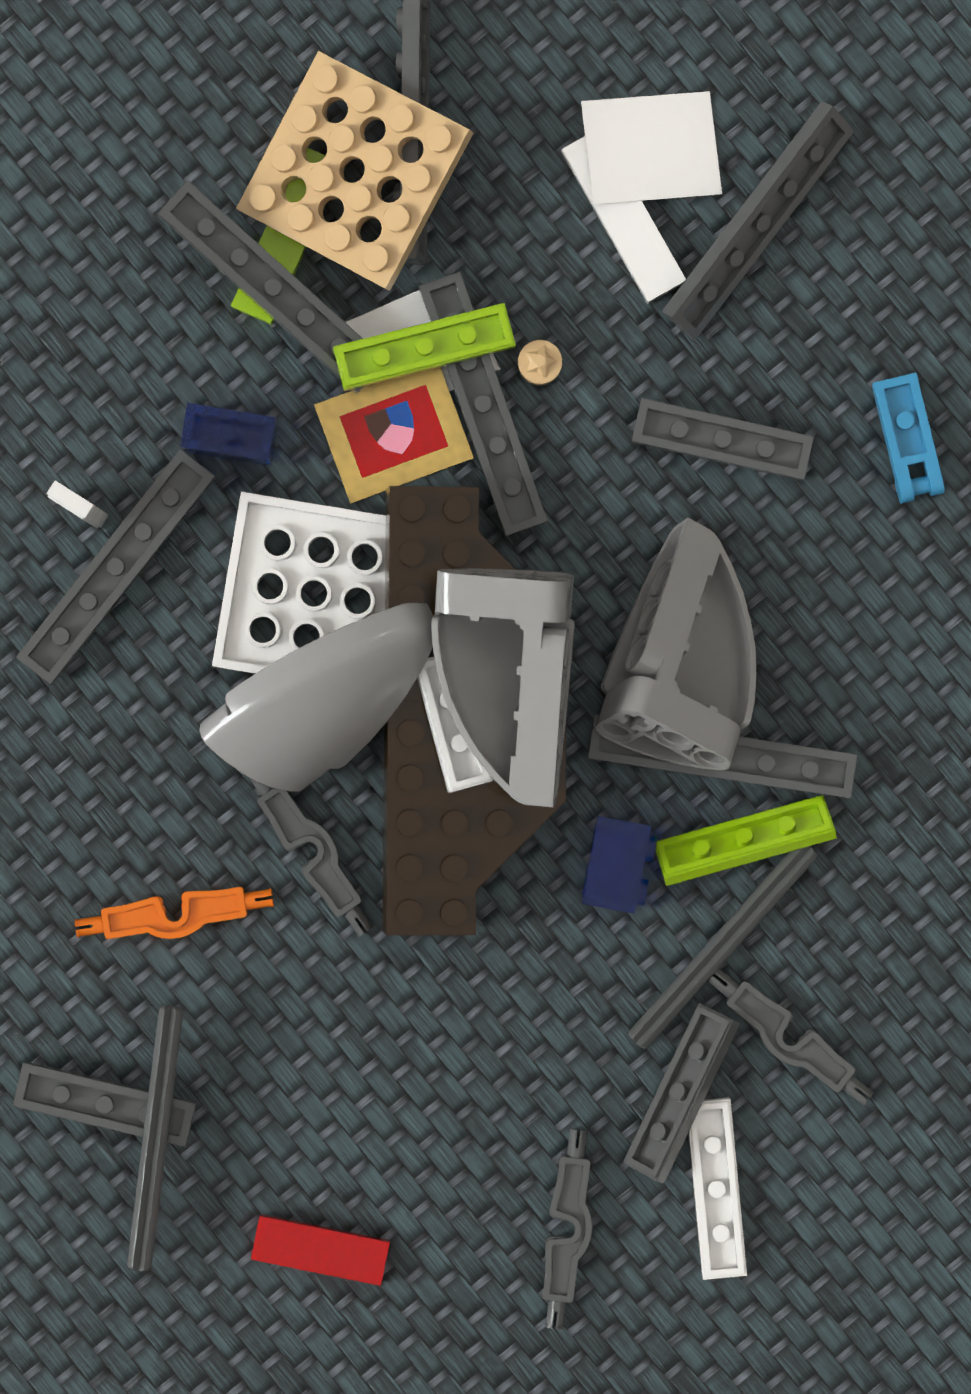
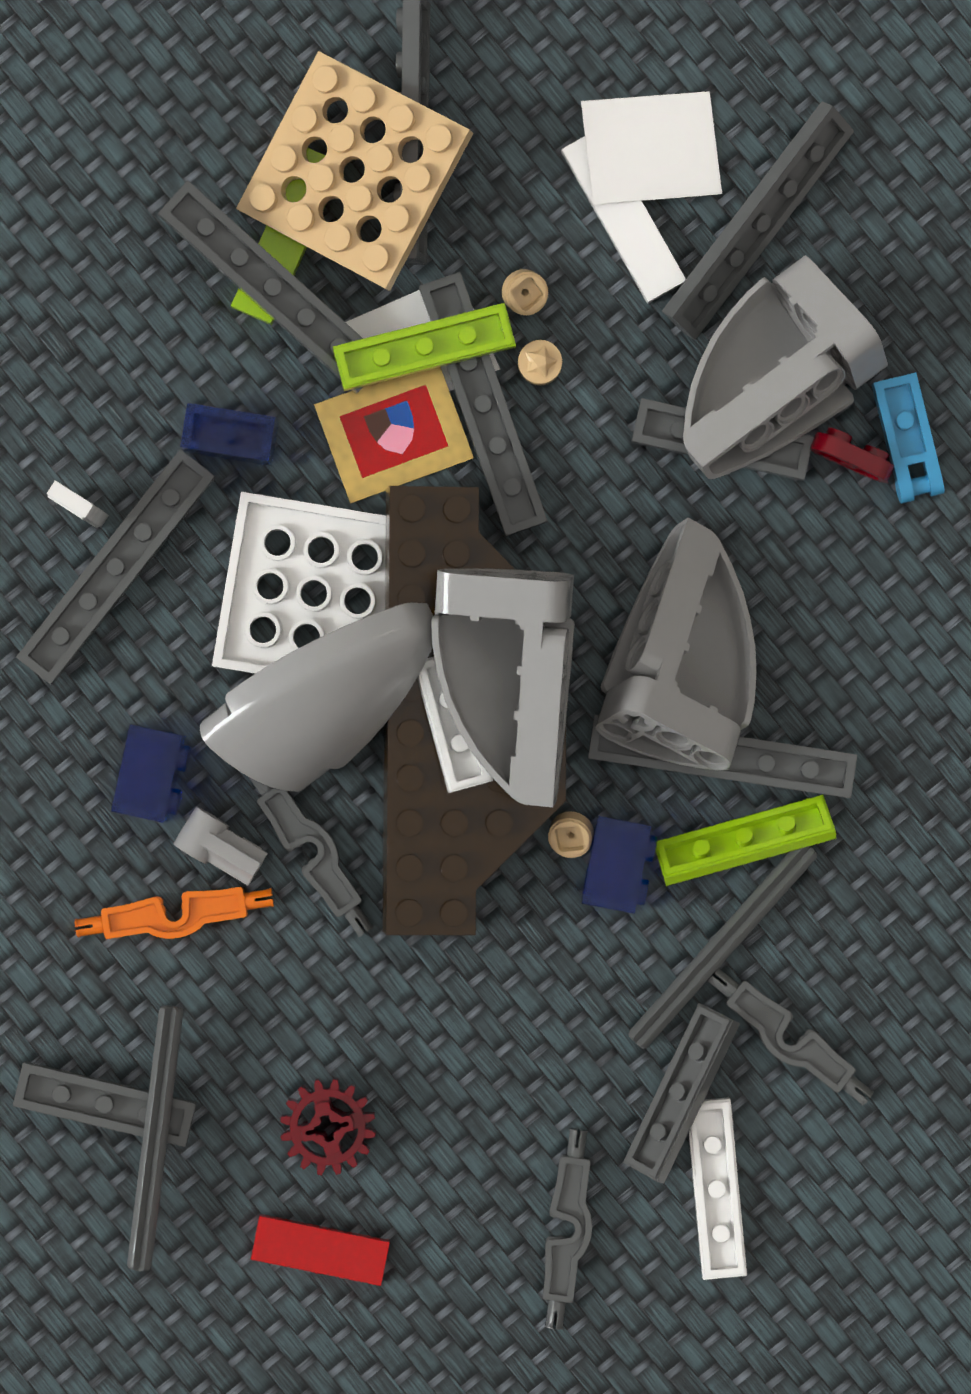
(150, 774): none -> clear blue brick
(211, 841): none -> light grey piece
(332, 1145): none -> dark red gear
(525, 292): none -> tan tile
(571, 834): none -> tan tile
(777, 369): none -> light grey panel
(867, 461): none -> dark red plate

